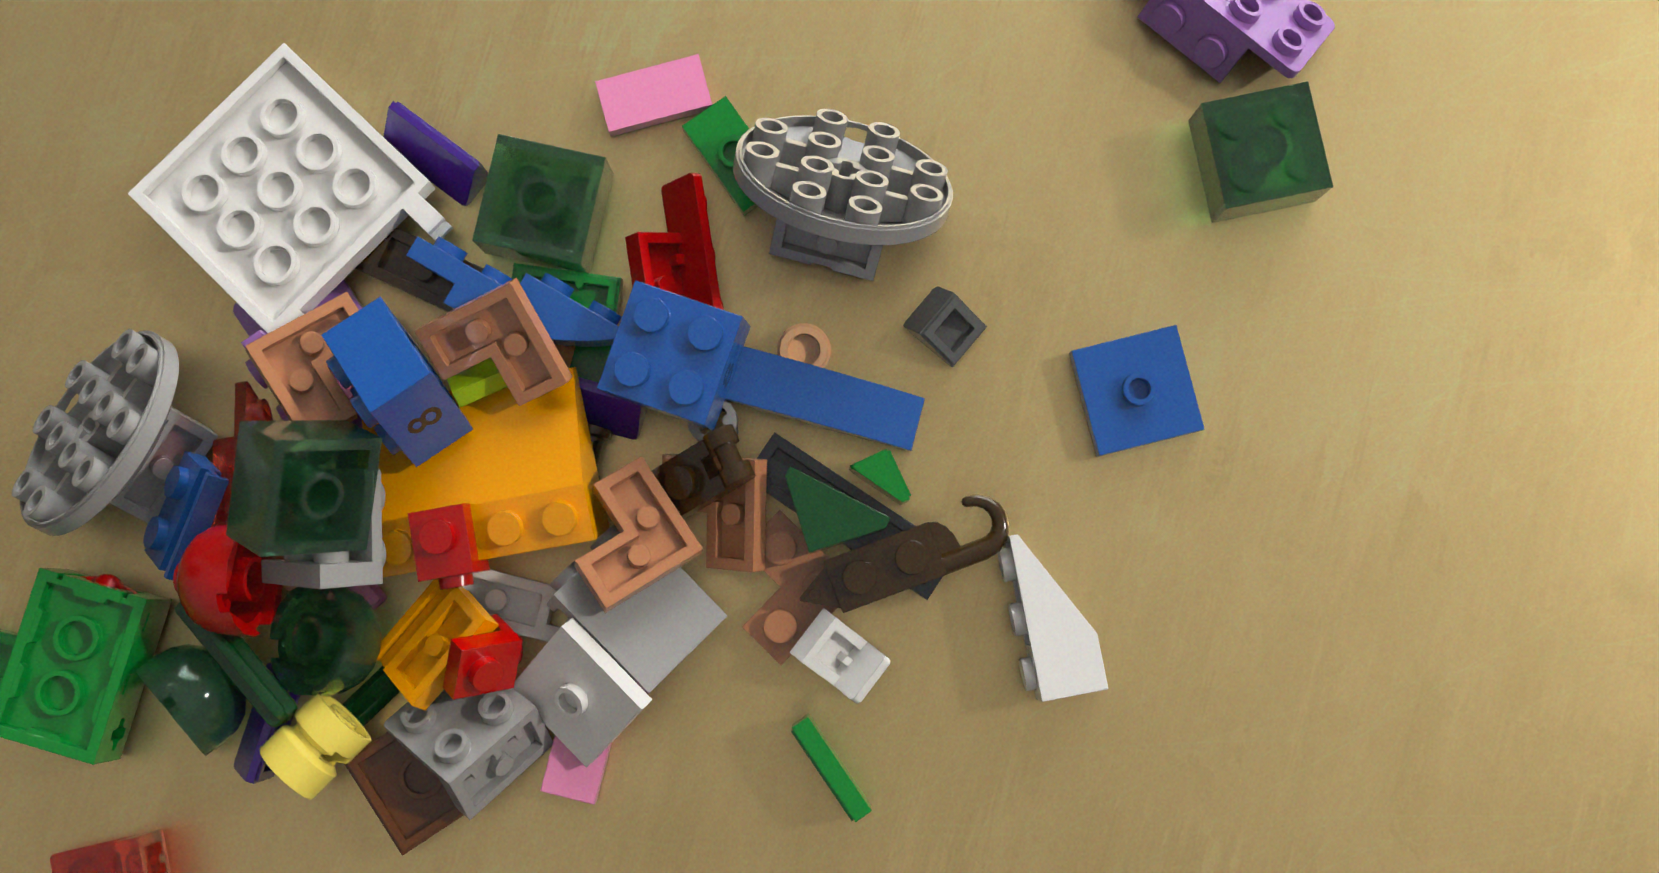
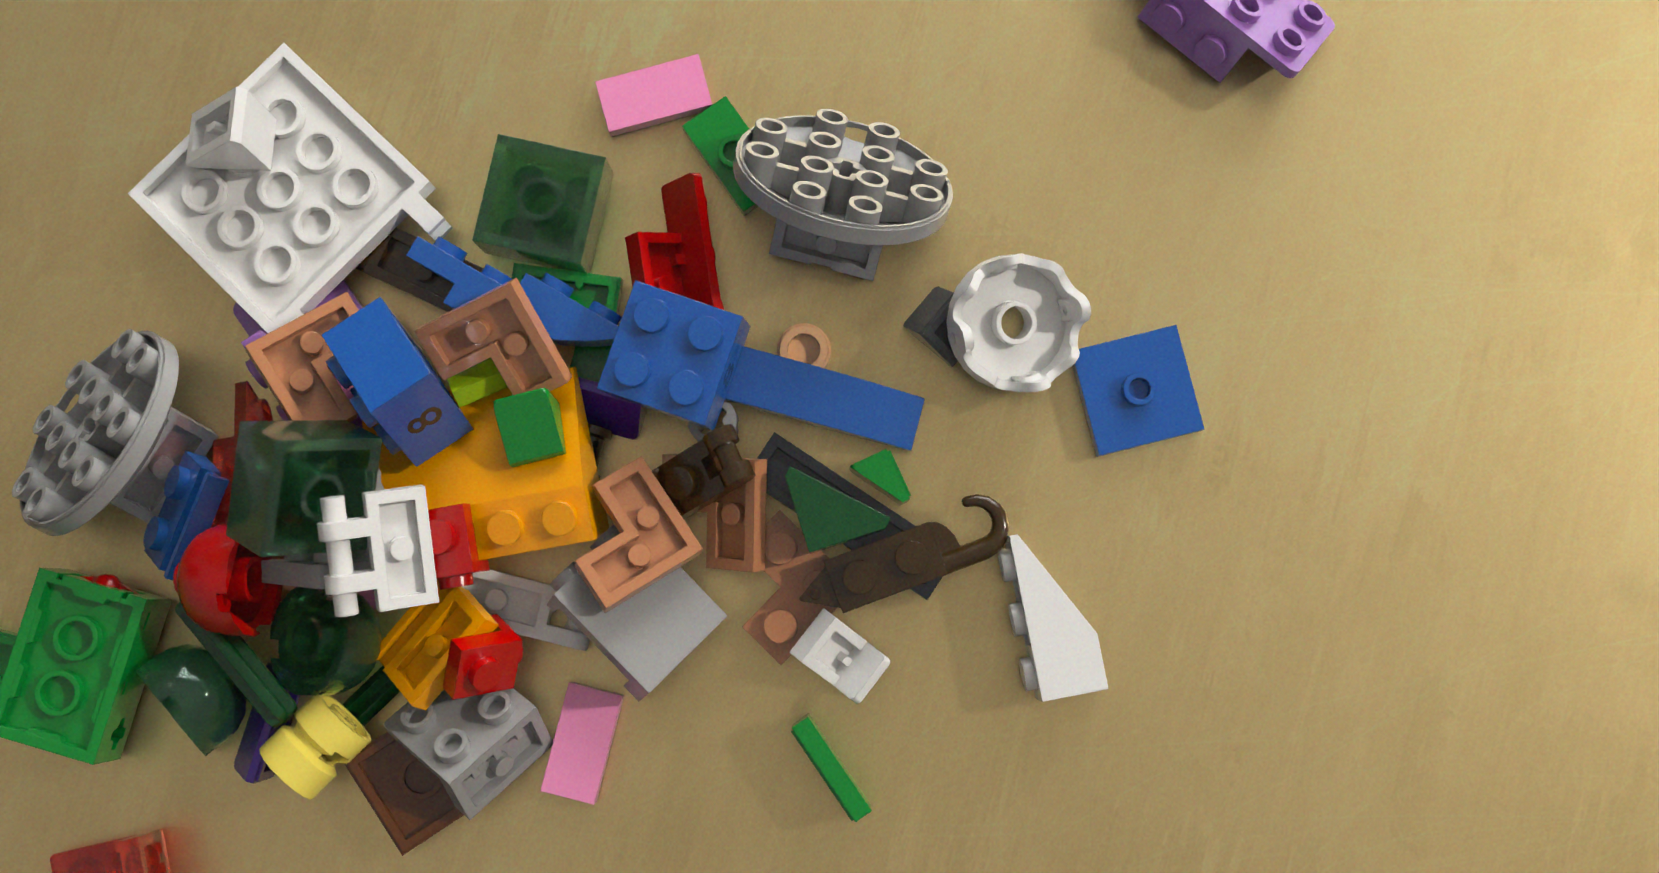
(232, 134): none -> white slope
(398, 550): none -> white plate
(434, 155): dark purple slope -> none
(530, 426): none -> green slope
(581, 692): white plate -> none
(1051, 327): none -> white plate
(1260, 152): clear green brick -> none

